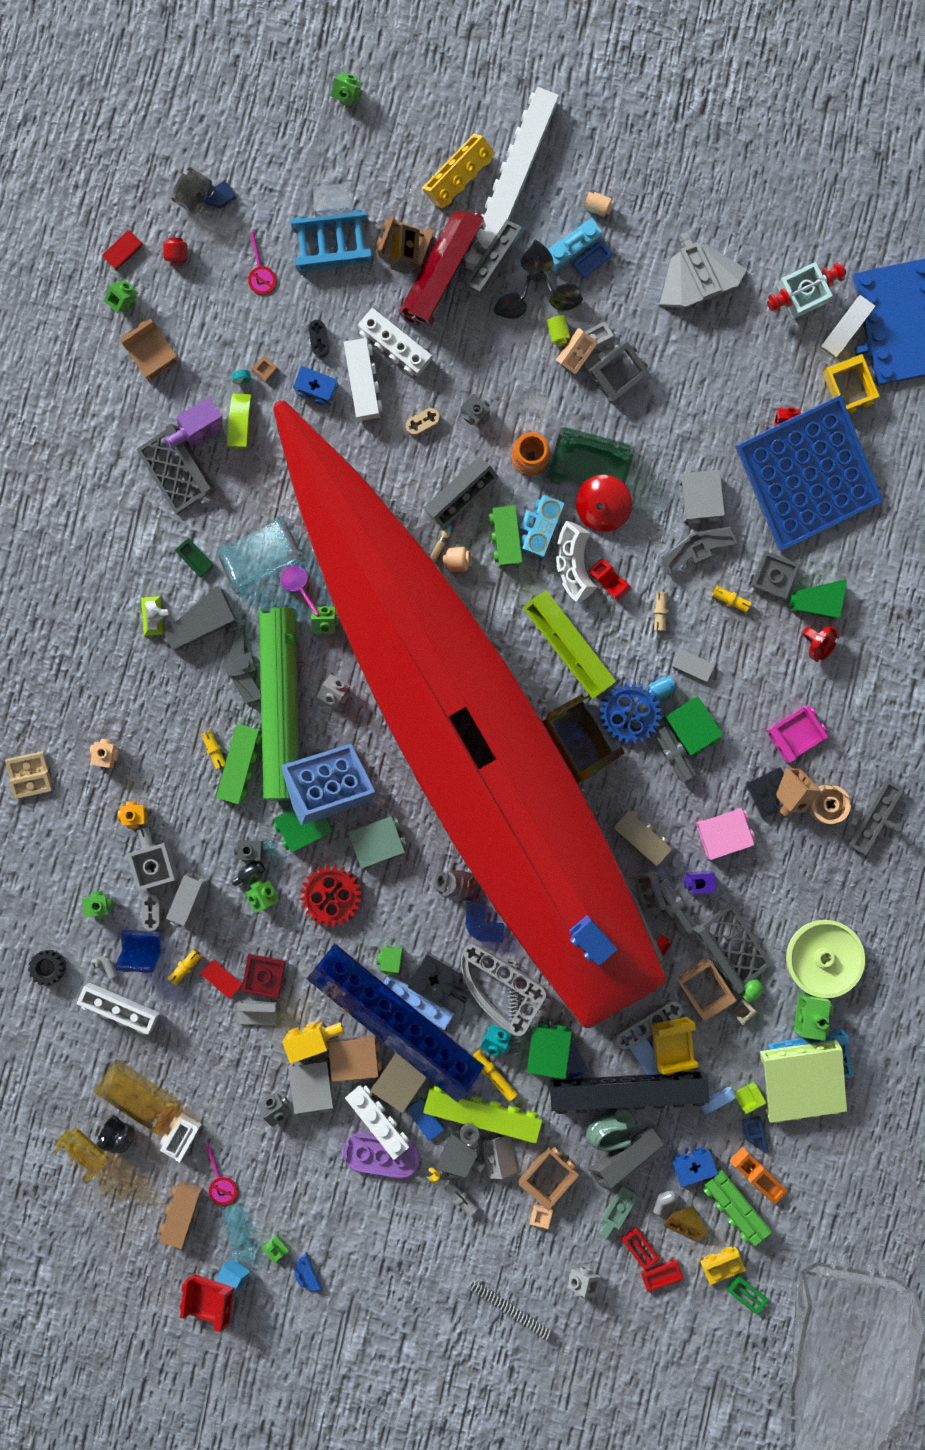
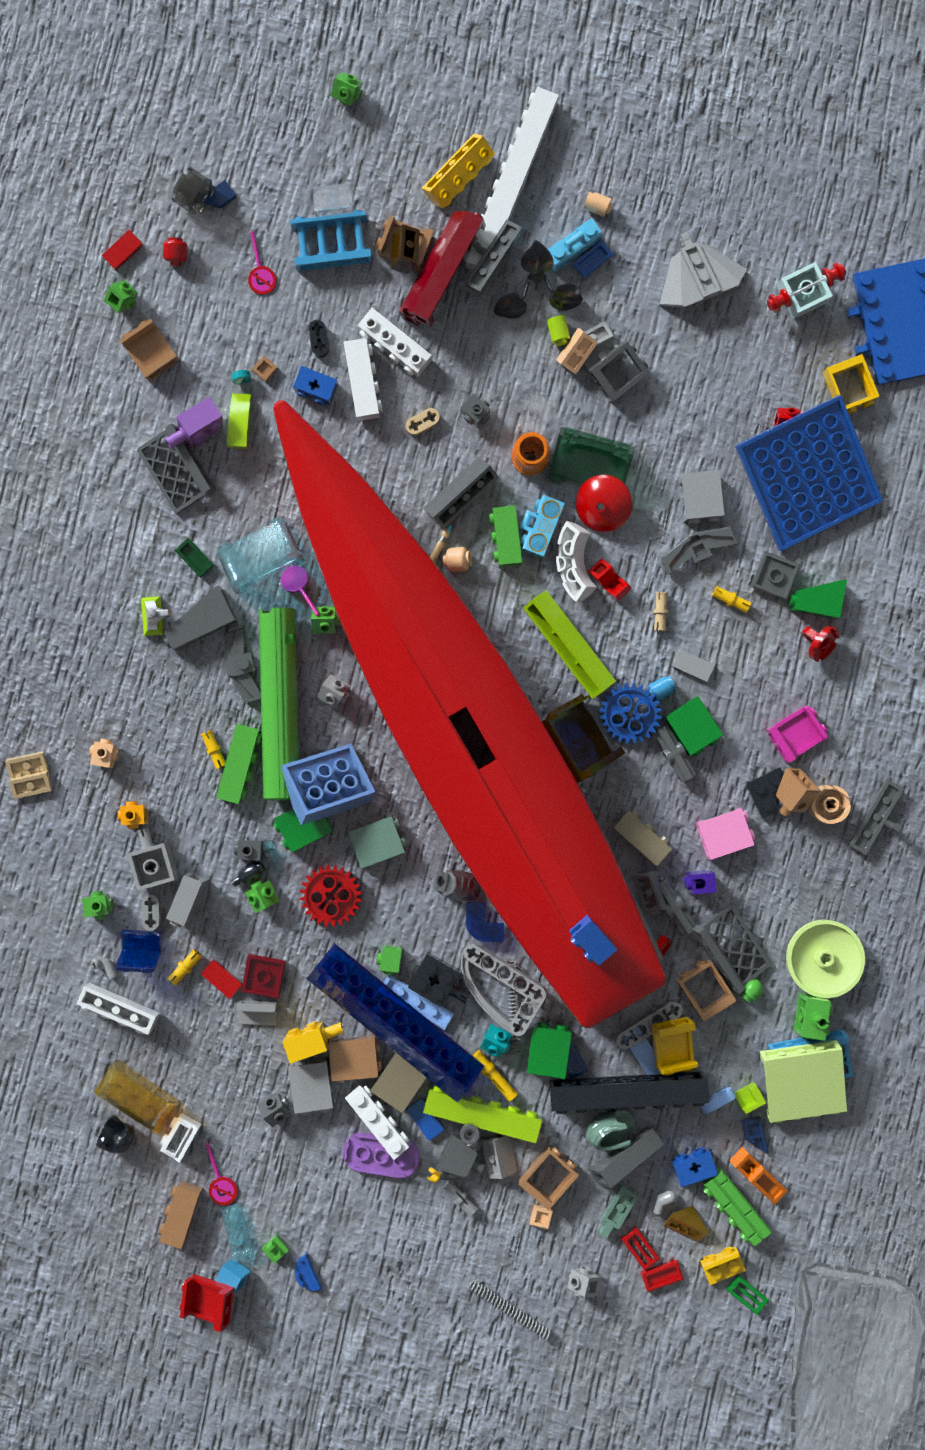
(35, 970): black tyre -> none
(83, 1150): clear yellow panel -> none
(744, 1012): dark tan slope -> none
(848, 326): white slope -> none

